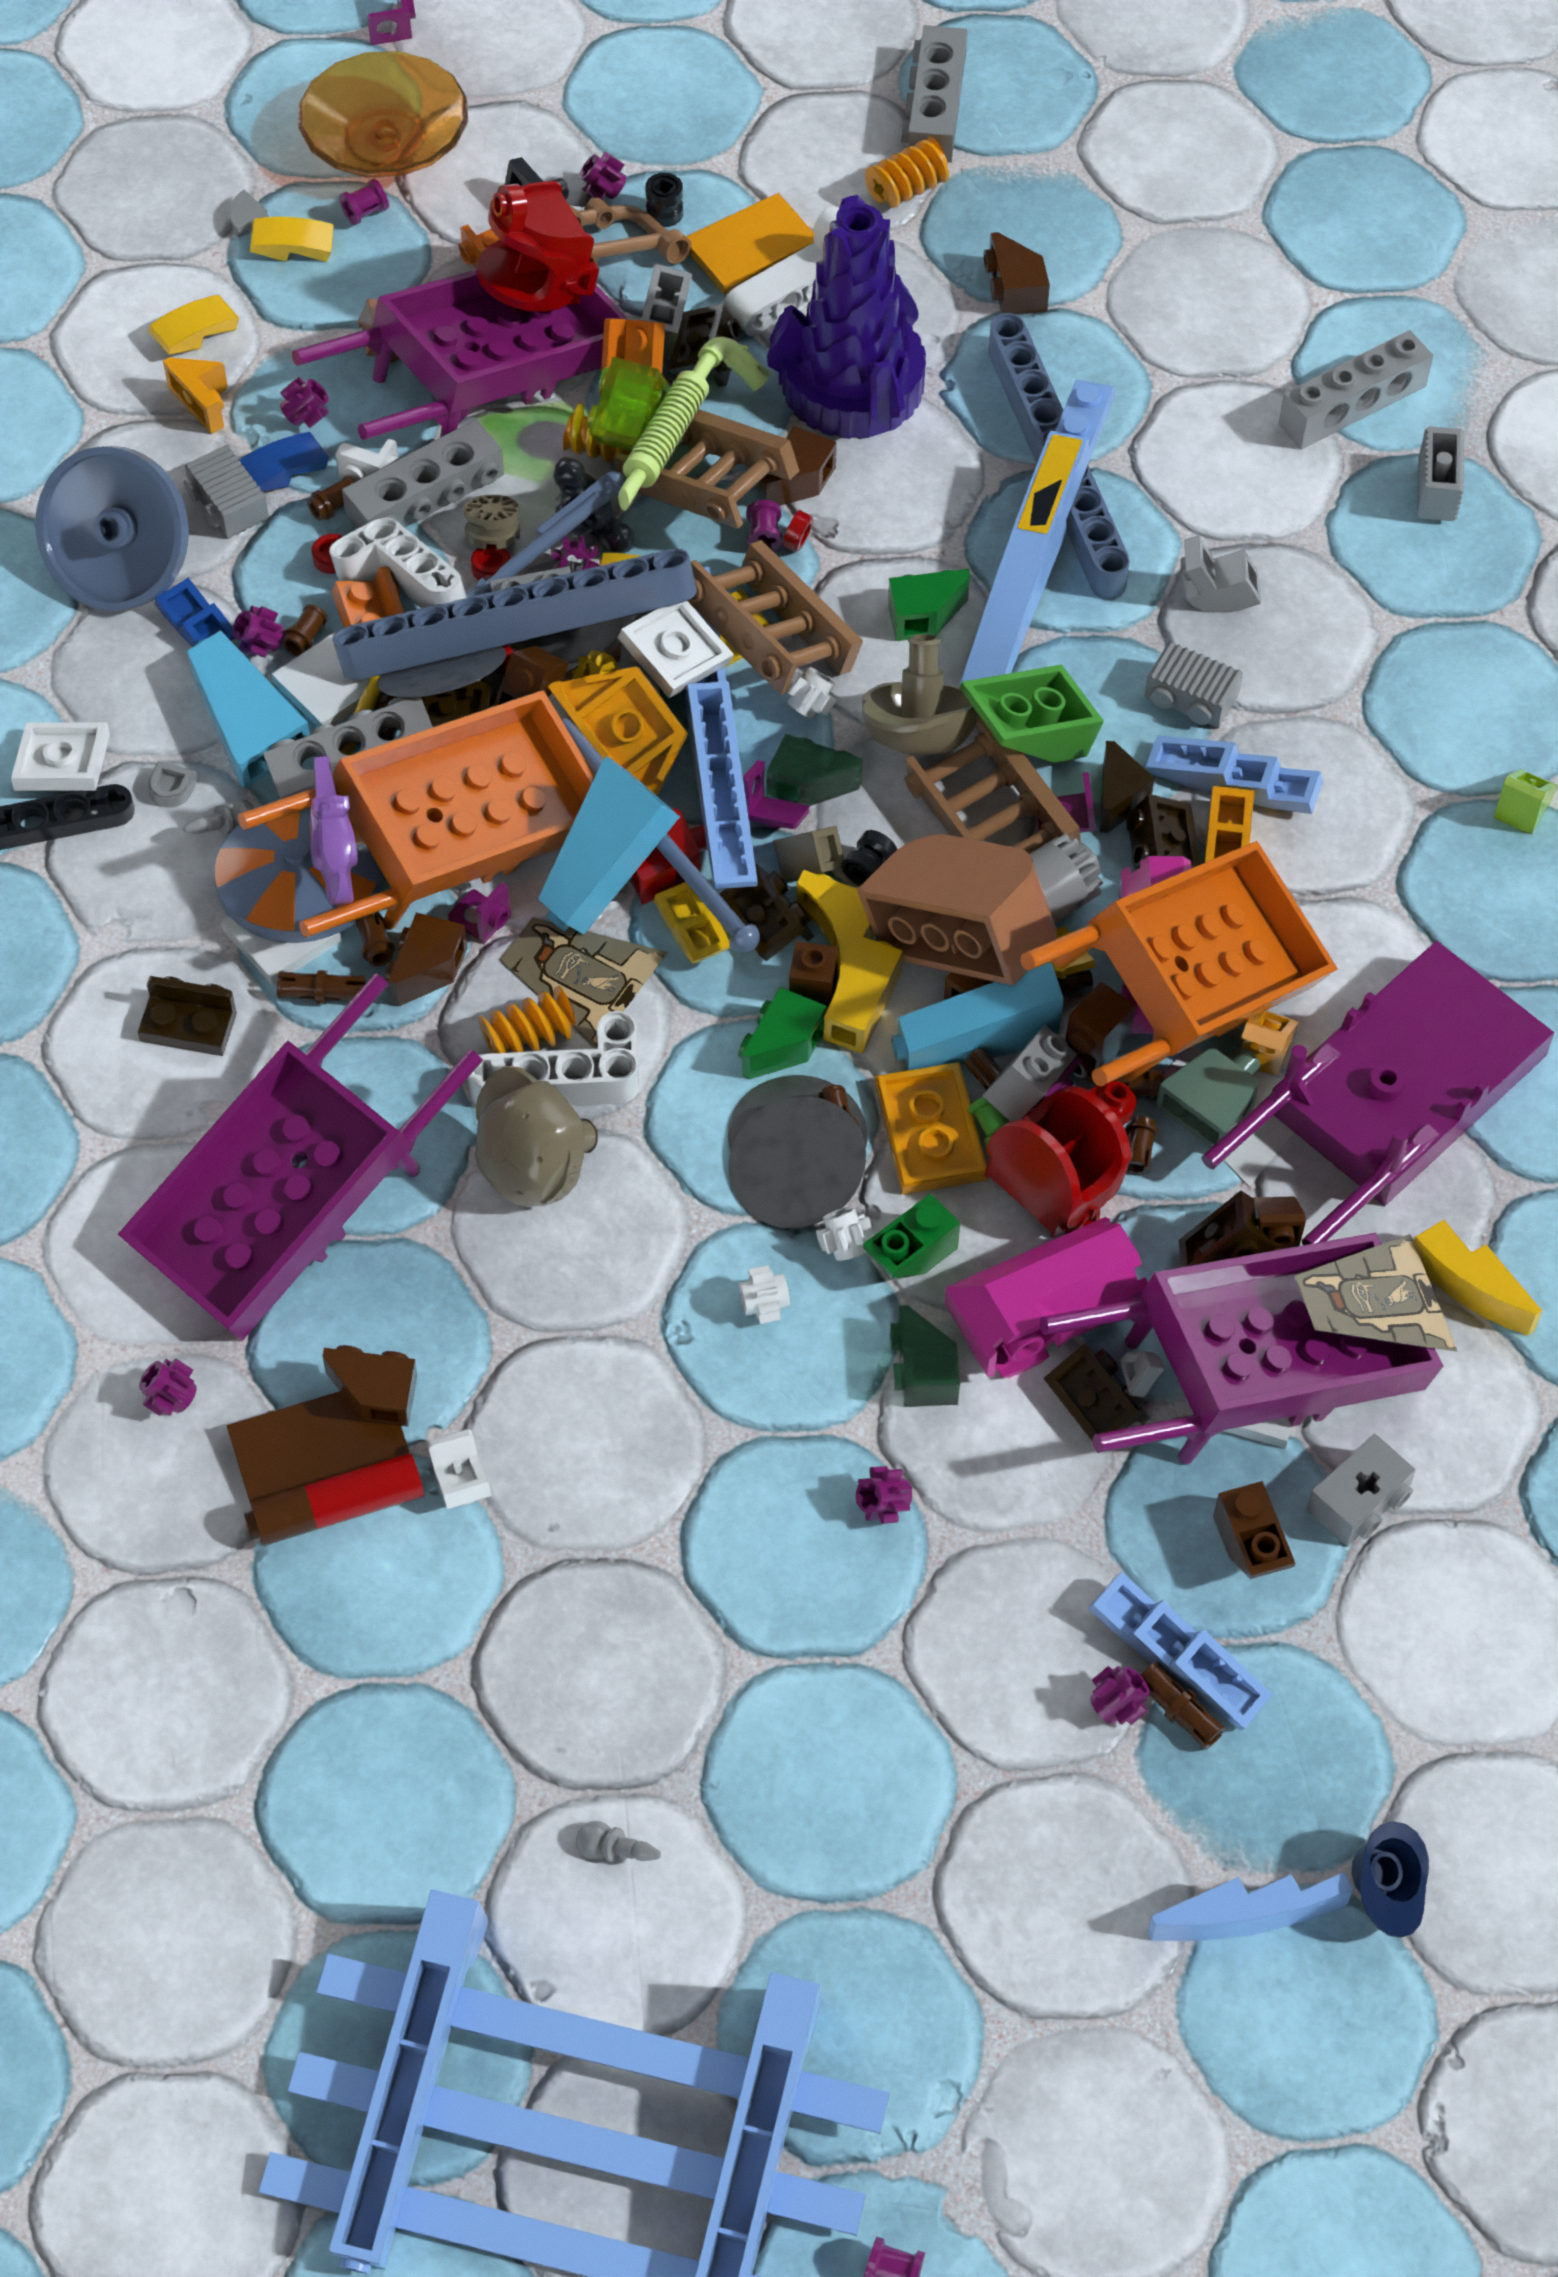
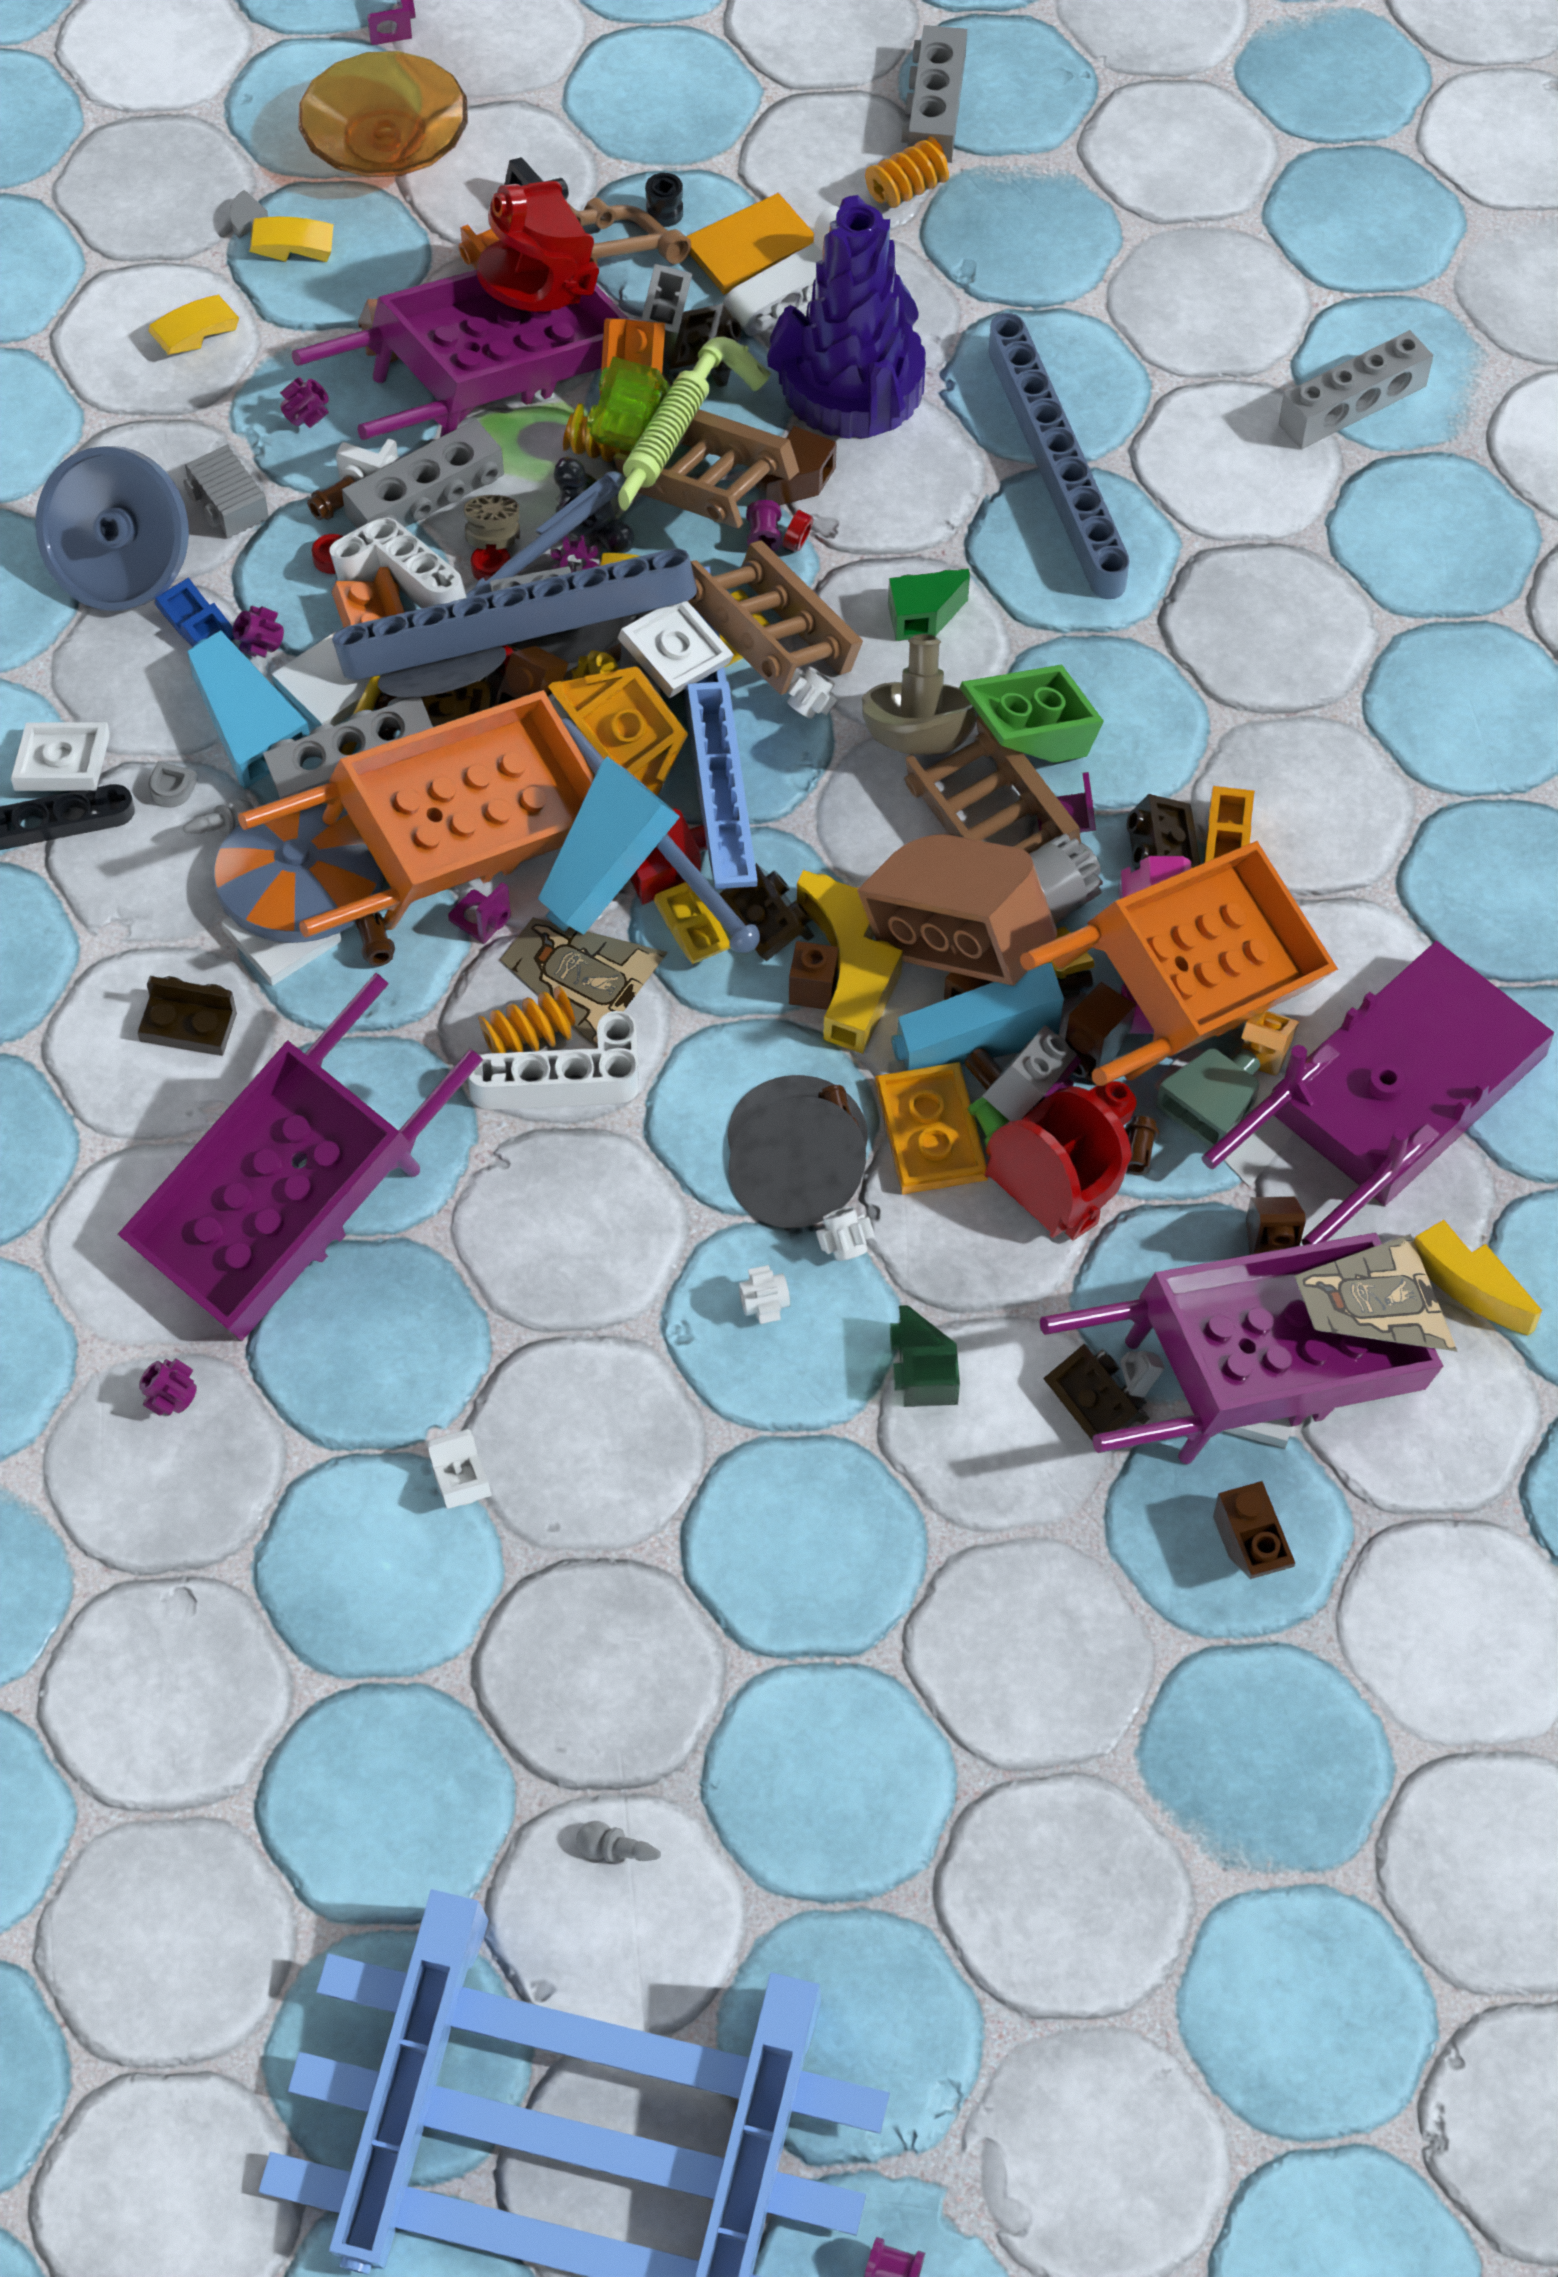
(198, 388): light orange slope -> none
(278, 461): blue slope -> none
(300, 636): reddish brown pin -> none
(319, 986): reddish brown pin -> none
(319, 1467): reddish brown door -> none
(332, 835): medium lavender animal -> none
(364, 201): magenta bush -> none
(374, 1384): reddish brown slope -> none
(427, 958): reddish brown slope -> none
(529, 1138): dark tan piece -> none
(603, 176): magenta gear -> none
(766, 810): magenta bracket -> none
(785, 1034): green slope -> none
(809, 851): dark tan panel -> none
(811, 772): clear green slope -> none
(871, 853): black wheel -> none
(884, 1494): magenta gear -> none
(915, 1239): green slope -> none
(1004, 1304): dark pink brick -> none
(1018, 276): reddish brown slope -> none
(1038, 532): light blue slope -> none
(1119, 1695): magenta gear -> none
(1123, 786): dark brown slope -> none
(1145, 1084): reddish brown pin -> none
(1182, 1706): reddish brown pin -> none
(1187, 1655): light blue slope -> none
(1193, 685): light grey brick -> none
(1212, 763): light blue slope -> none
(1220, 582): light grey brick -> none
(1225, 1234): dark brown bracket -> none
(1232, 1912): light blue slope -> none
(1362, 1490): light grey brick -> none
(1392, 1878): dark blue piece -> none
(1441, 473): light grey brick -> none
(1524, 800): lime slope -> none

